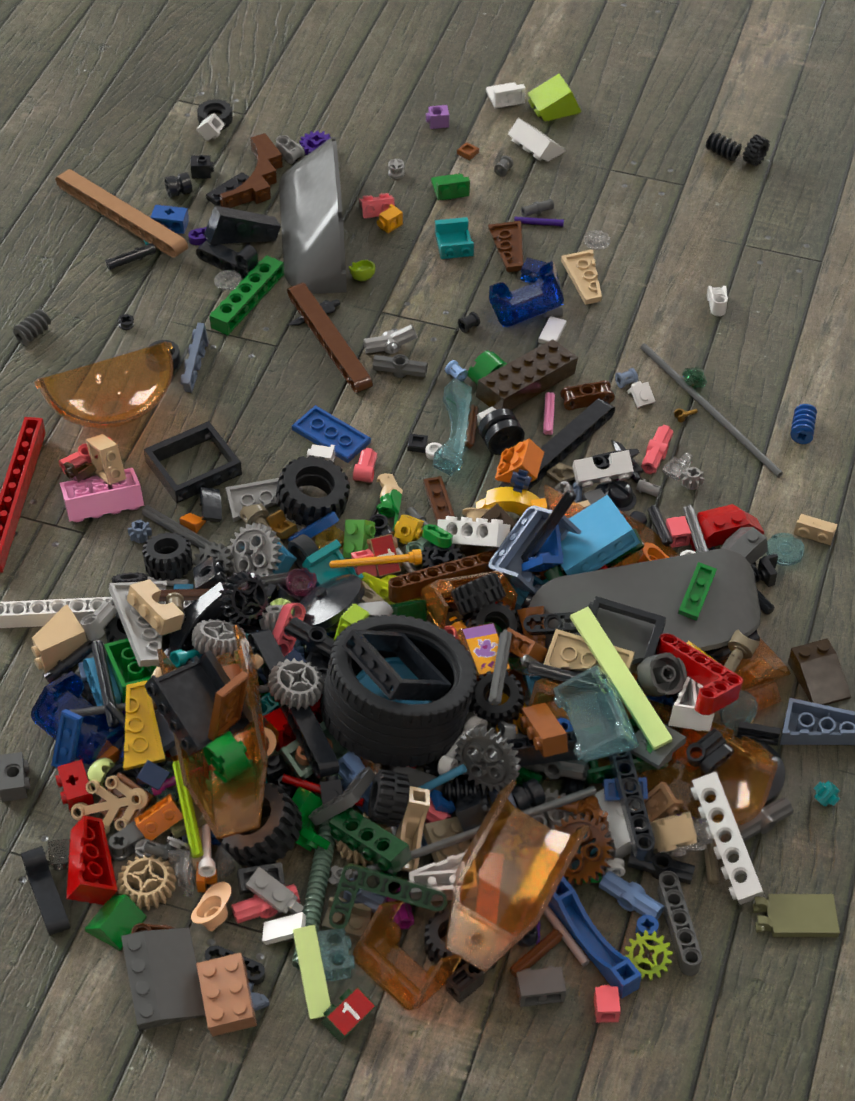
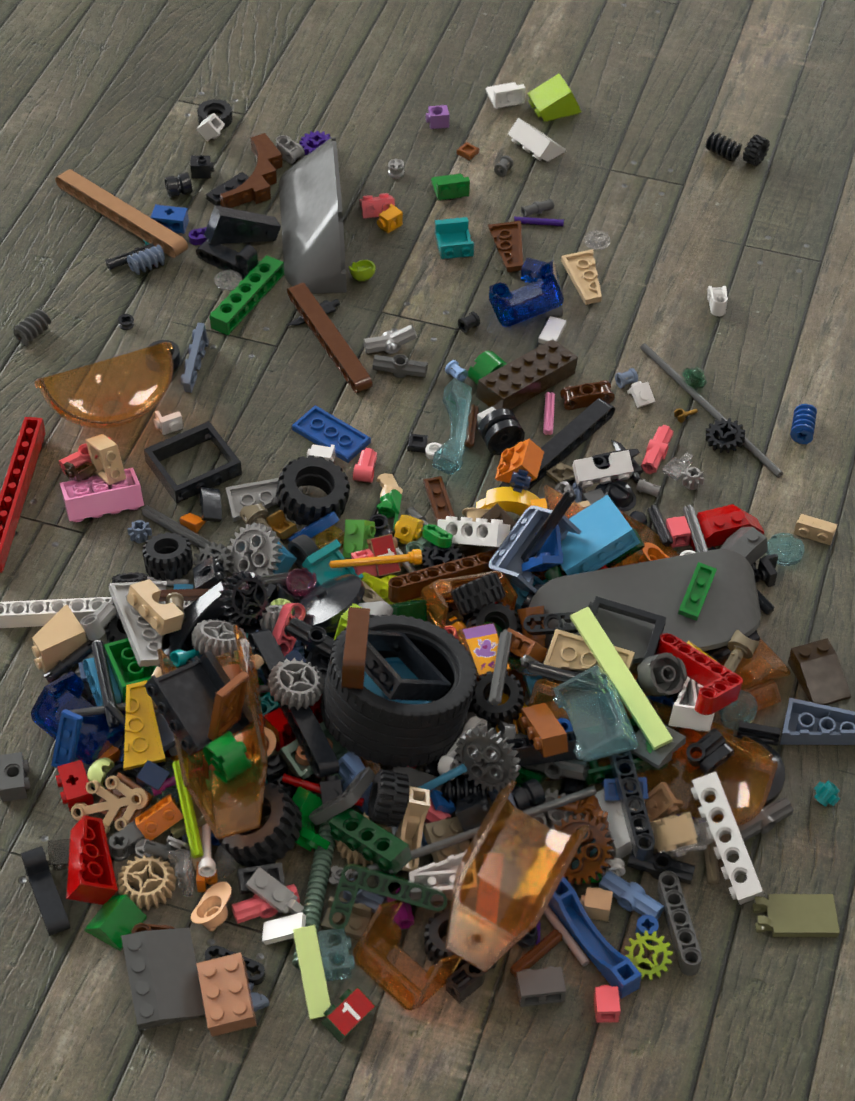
(146, 259): none -> sand blue piece
(168, 423): none -> white bracket
(355, 648): none -> reddish brown beam
(597, 903): none -> tan brick
(725, 435): none -> black gear

